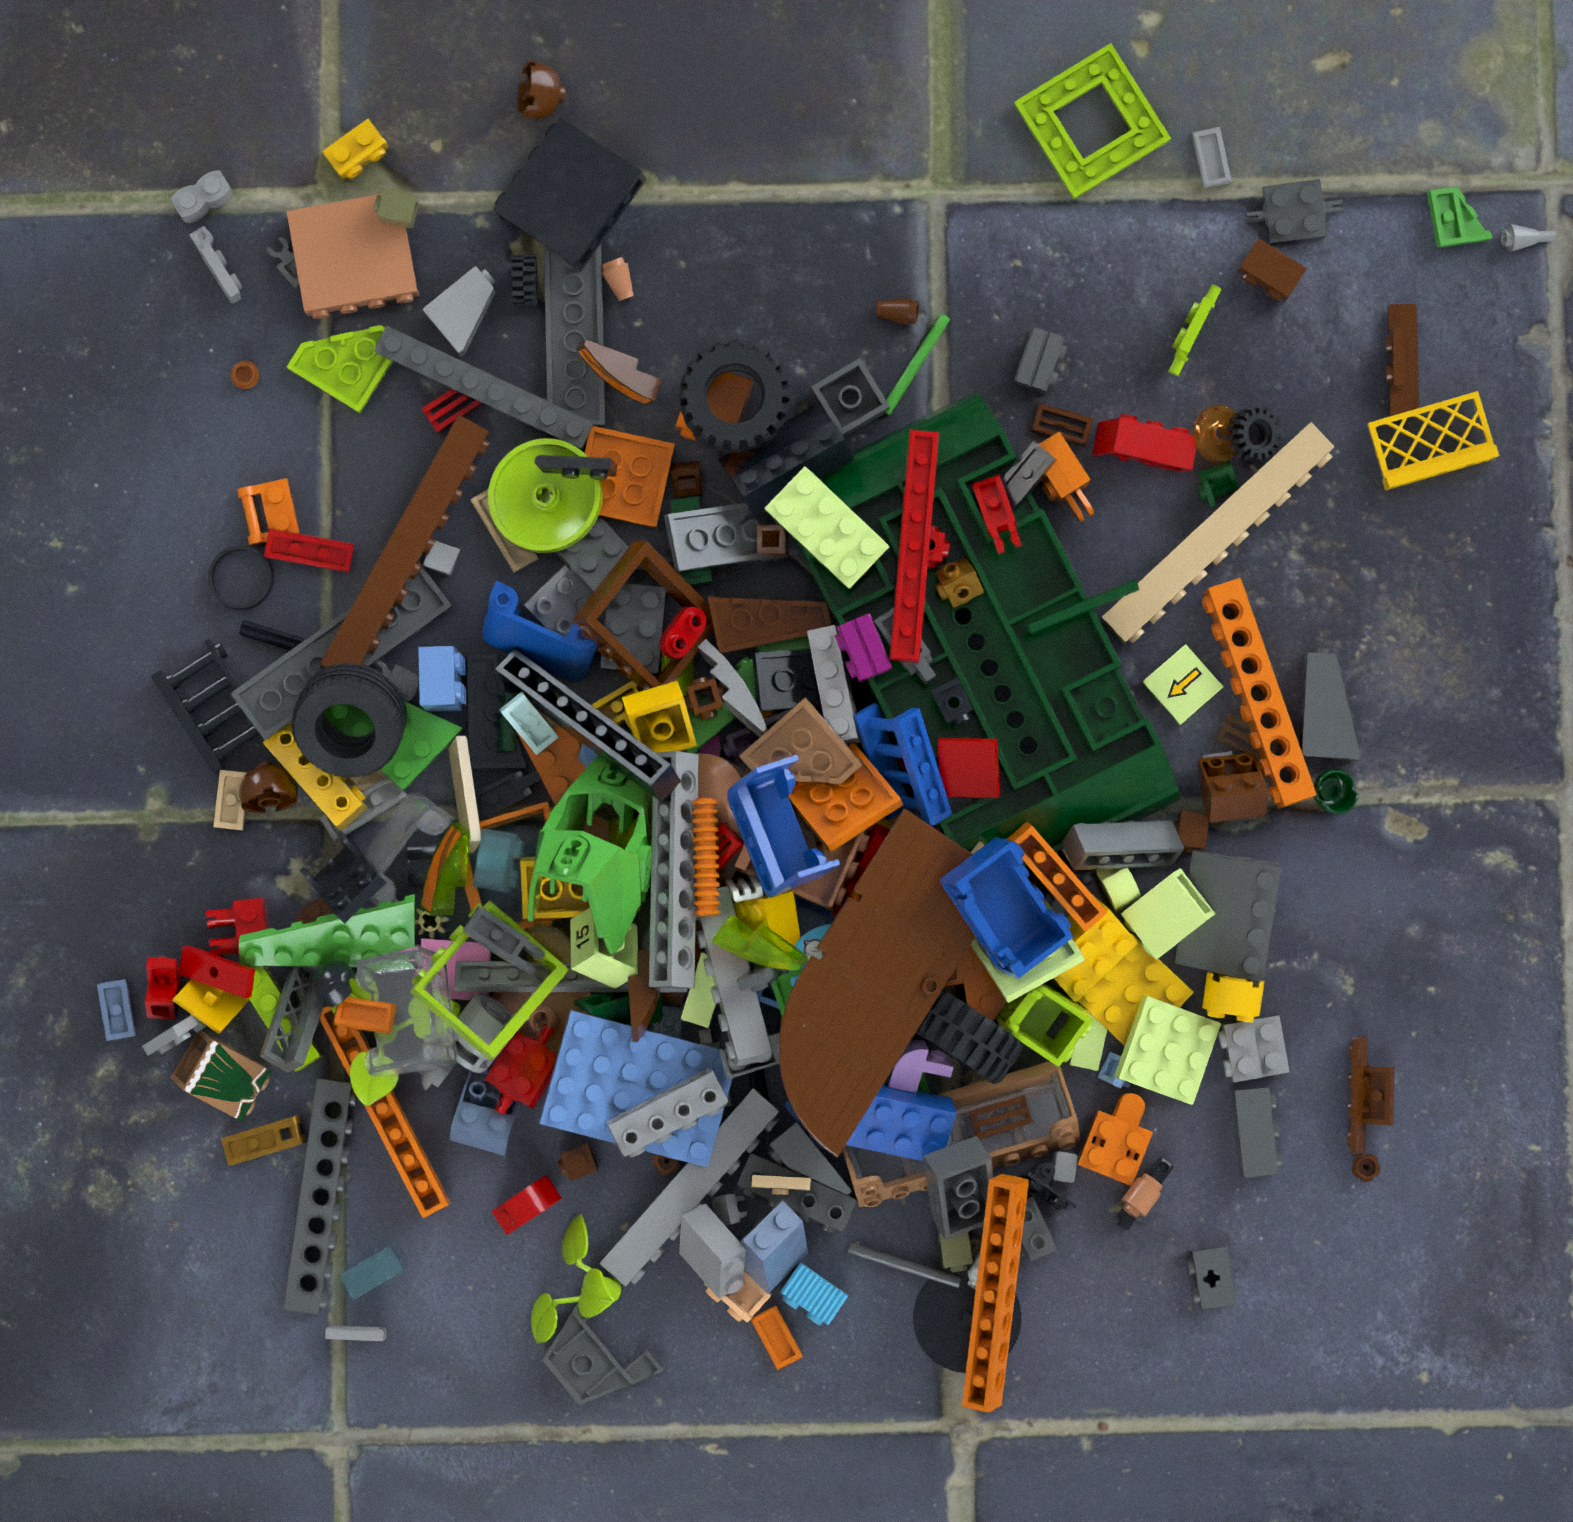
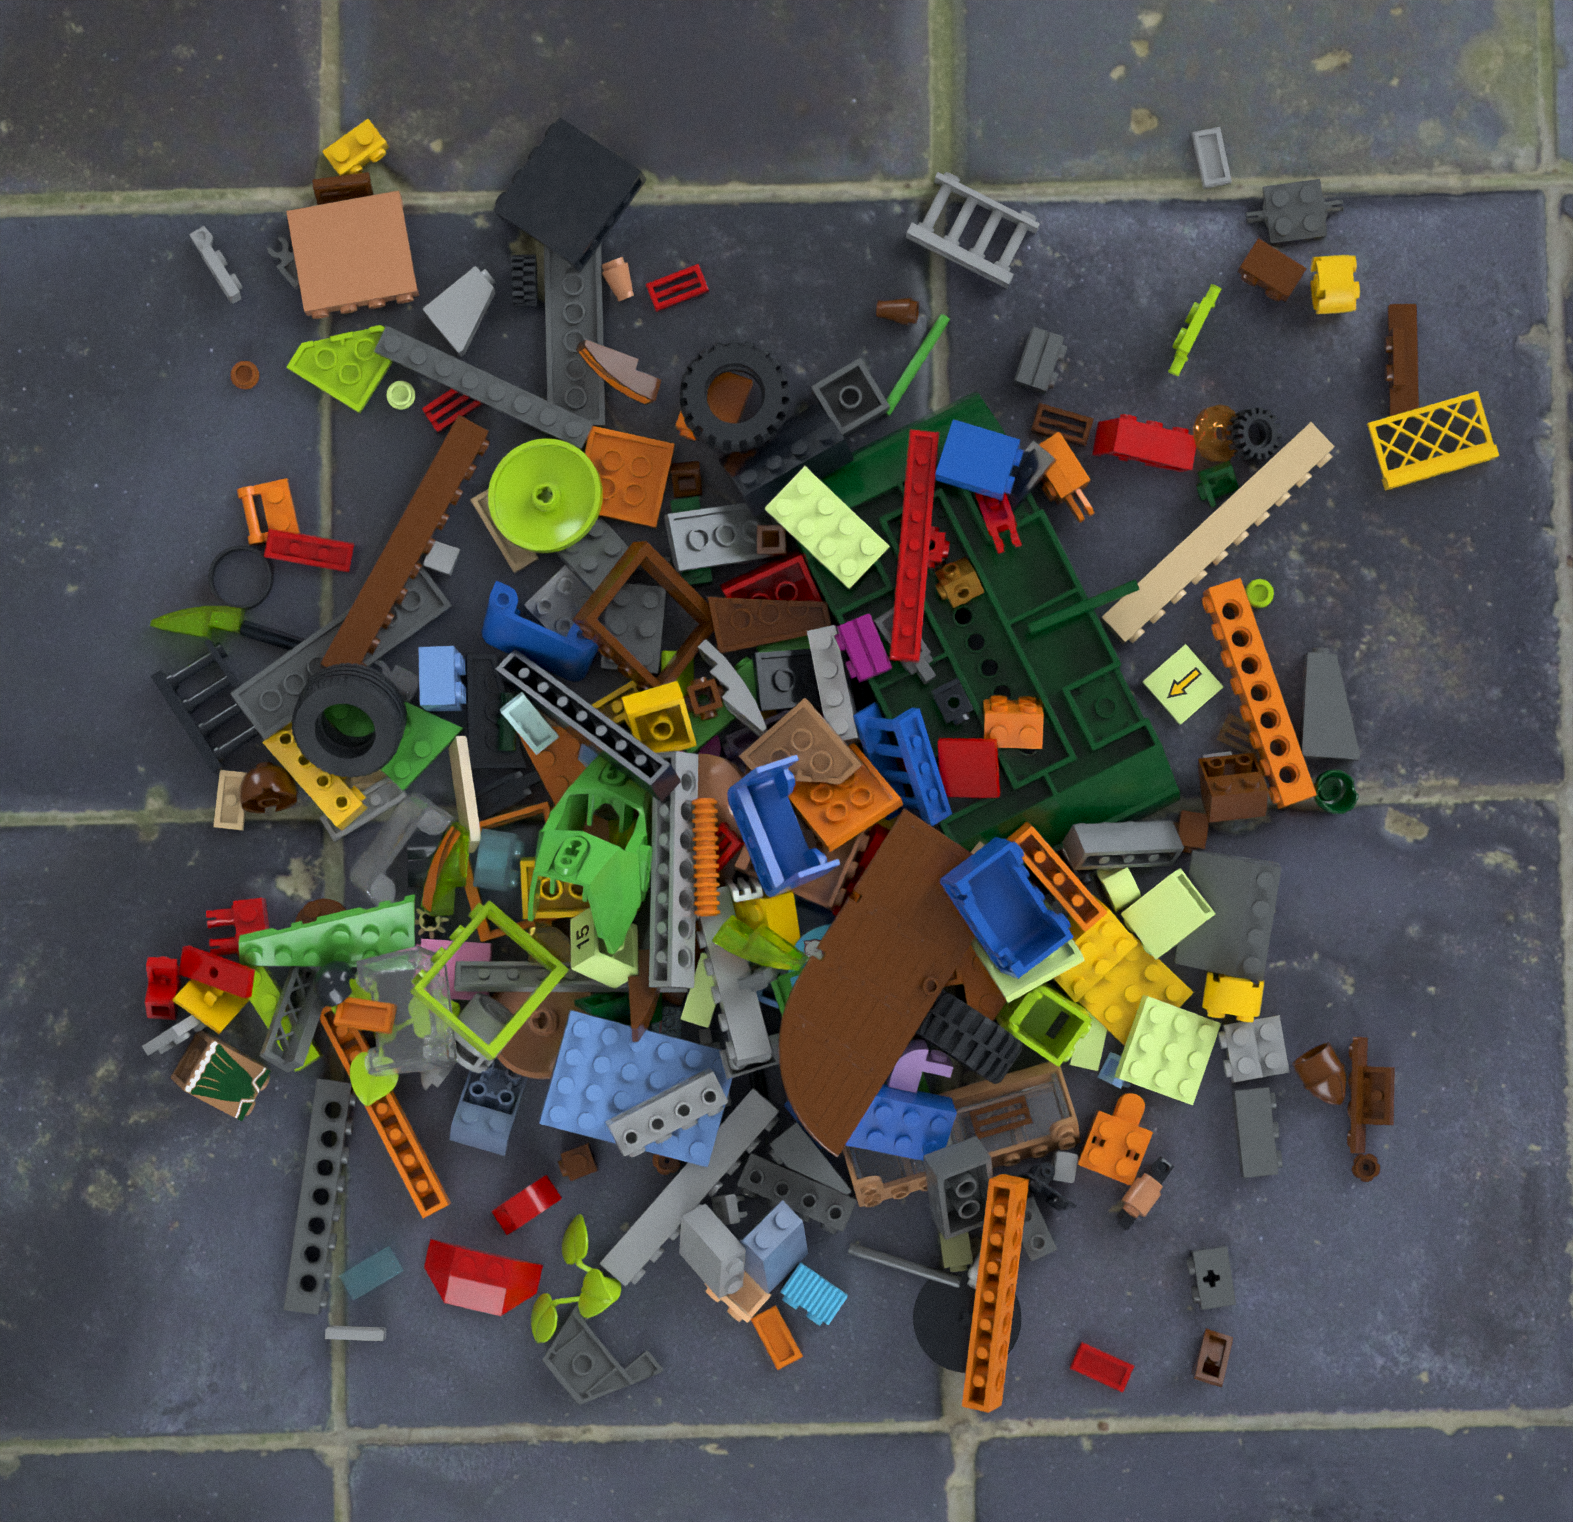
(116, 1010): sand blue plate -> none
(201, 620): none -> clear neon green slope
(208, 193): light grey brick -> none
(262, 1140): pearl gold plate -> none
(342, 188): none -> reddish brown tile
(346, 880): black hinge -> none
(397, 207): olive brick -> none
(400, 395): none -> yellowish green plate
(480, 1278): none -> red wedge
(501, 939): dark grey hinge -> none
(523, 1069): red plate -> none
(540, 91): reddish brown cylinder -> none
(572, 466): black hinge -> none
(680, 298): none -> red tile
(682, 629): red plate -> none
(777, 580): none -> red slope
(779, 1184): tan plate -> none
(949, 245): none -> light grey fence
(979, 460): none -> blue brick
(1014, 722): none -> orange bracket
(1101, 1366): none -> red tile
(1145, 128): lime plate -> none
(1212, 1358): none -> reddish brown slope
(1259, 593): none -> lime tile
(1322, 1073): none -> reddish brown helmet
(1334, 284): none -> yellow brick
(1454, 219): bright green wing -> none
(1519, 237): light grey cone -> none

